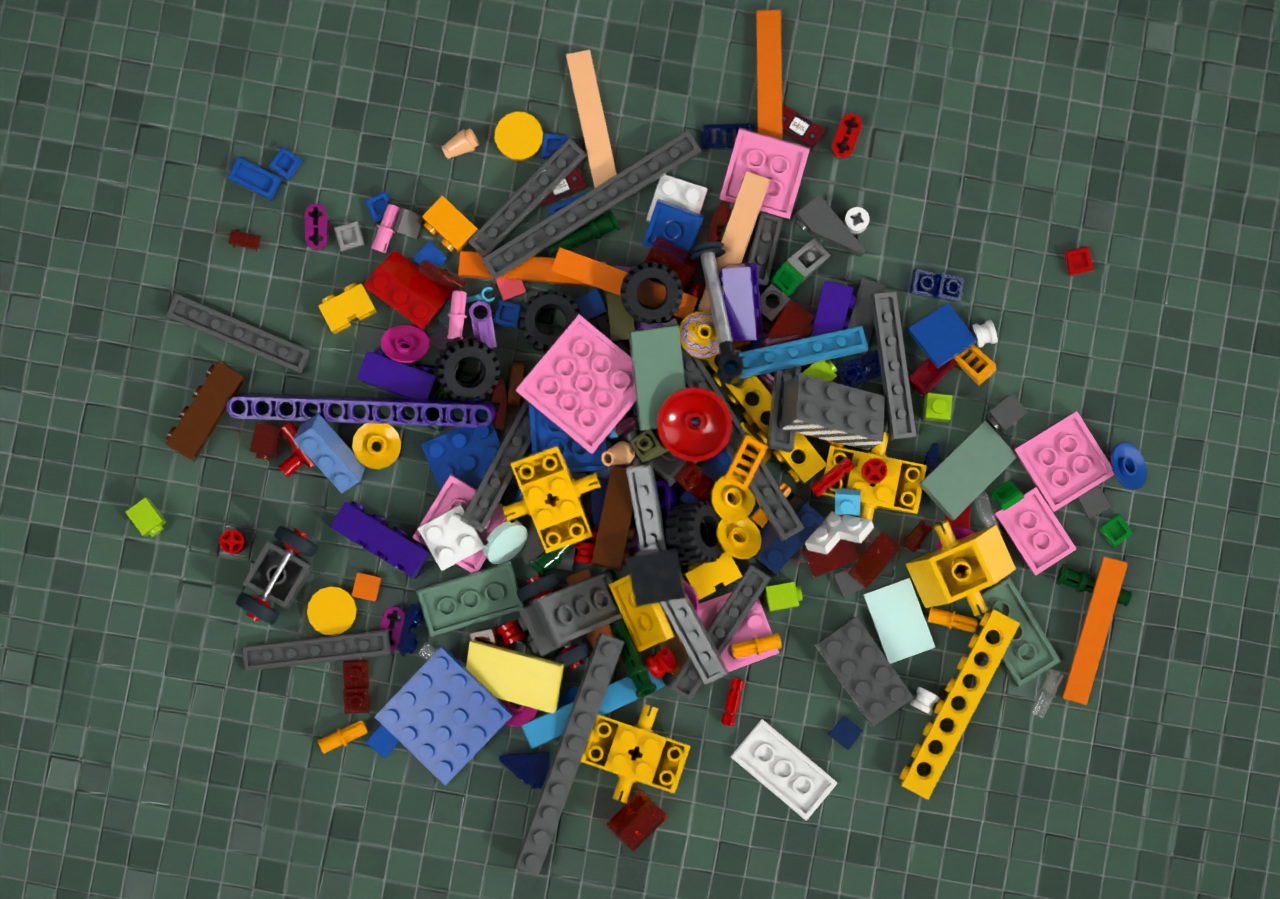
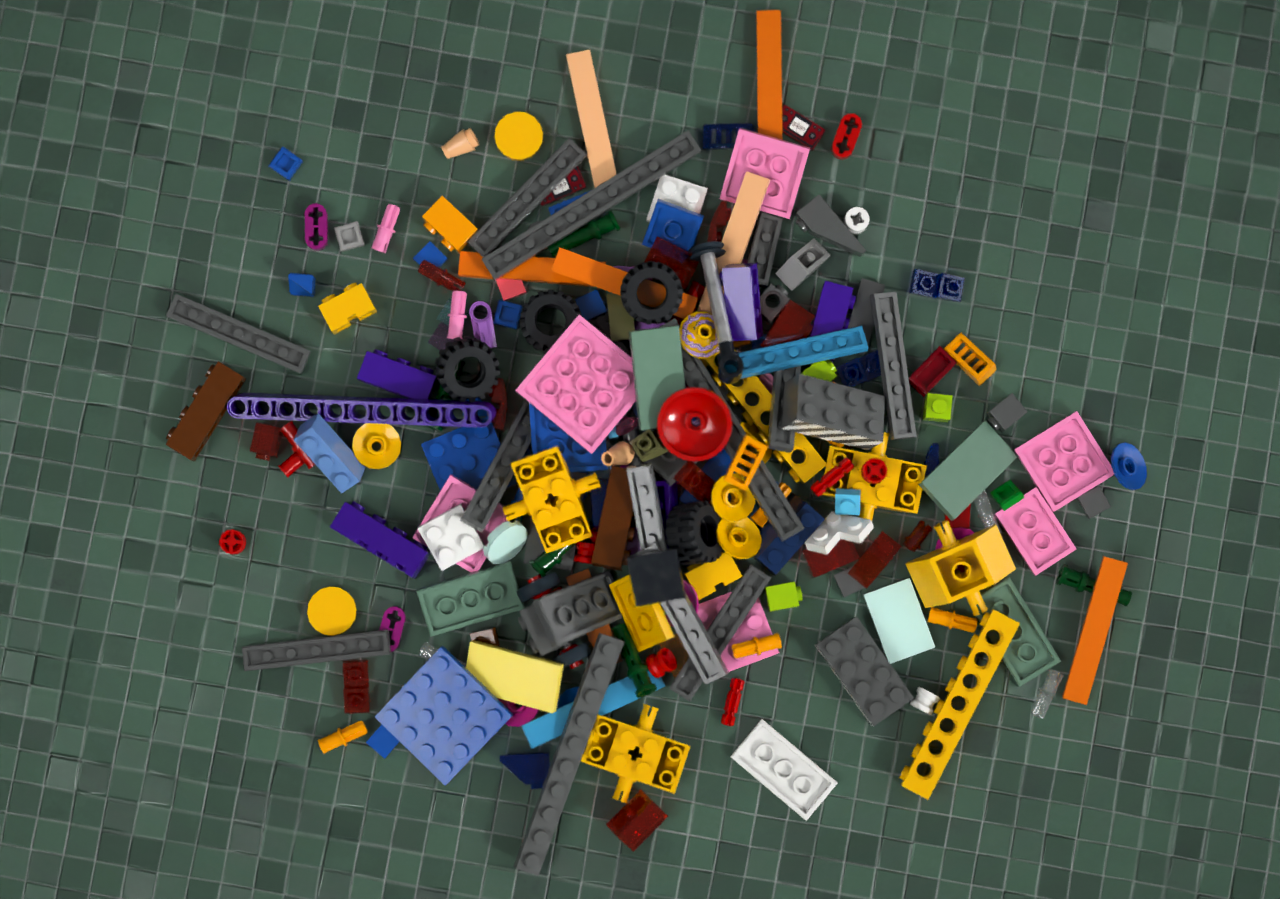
(146, 518): lime brick -> none
(244, 240): clear red pin -> none
(254, 178): blue tile -> none
(277, 575): brick -> none
(301, 284): none -> blue slope
(366, 587): orange tile -> none
(378, 205): blue tile -> none
(405, 343): dark pink dish -> none
(407, 291): red slope -> none
(407, 638): clear blue slope -> none
(408, 223): dark grey tile -> none
(480, 297): medium azure hand -> none
(511, 632): red wheel -> none
(516, 379): reddish brown beam -> none
(551, 144): blue tile -> none
(787, 278): green tile -> none
(845, 732): dark blue tile -> none
(942, 335): blue tile -> none
(984, 333): white wheel -> none
(1078, 261): red tile -> none
(1115, 530): green tile -> none

